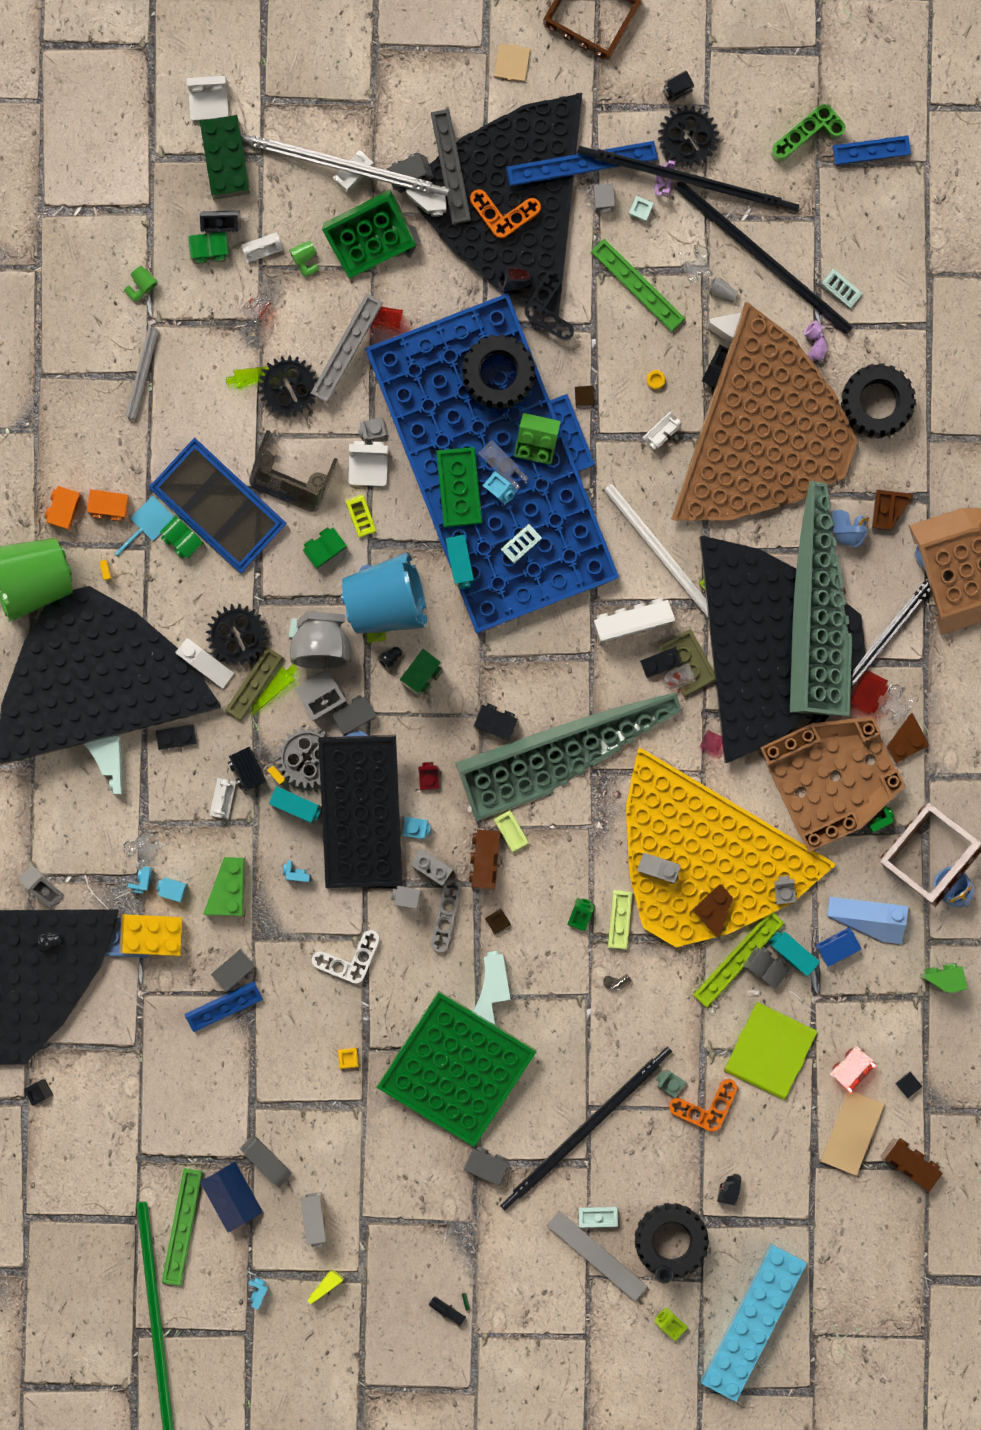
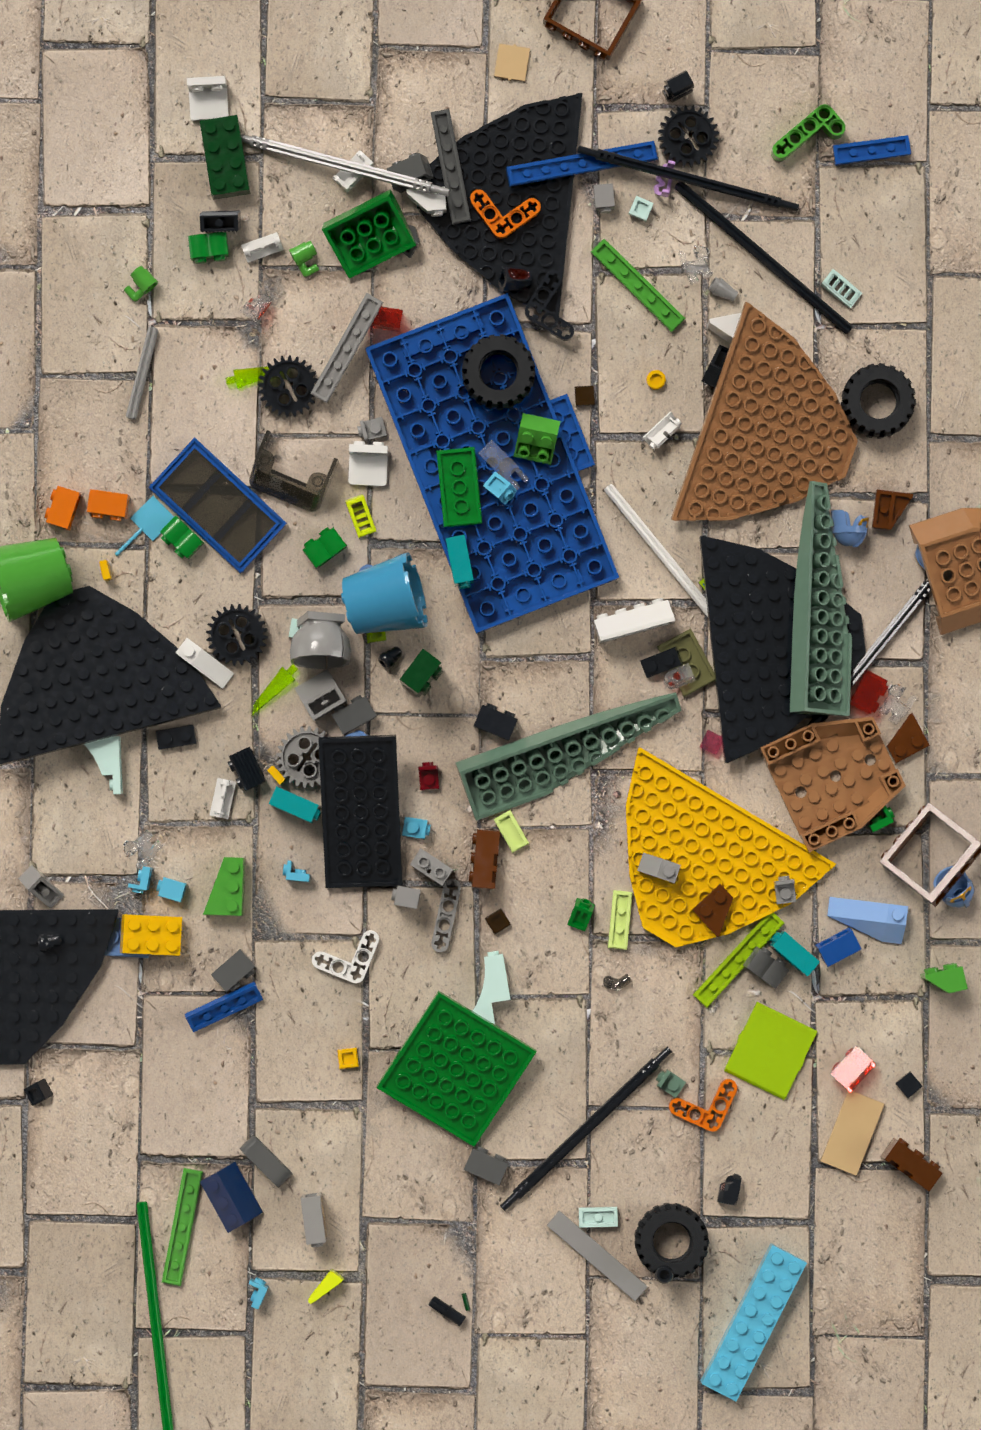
(254, 683): olive tile -> none
(510, 555): light aqua slope -> none
(670, 1324): lime bracket -> none
(814, 331): lavender arm -> none

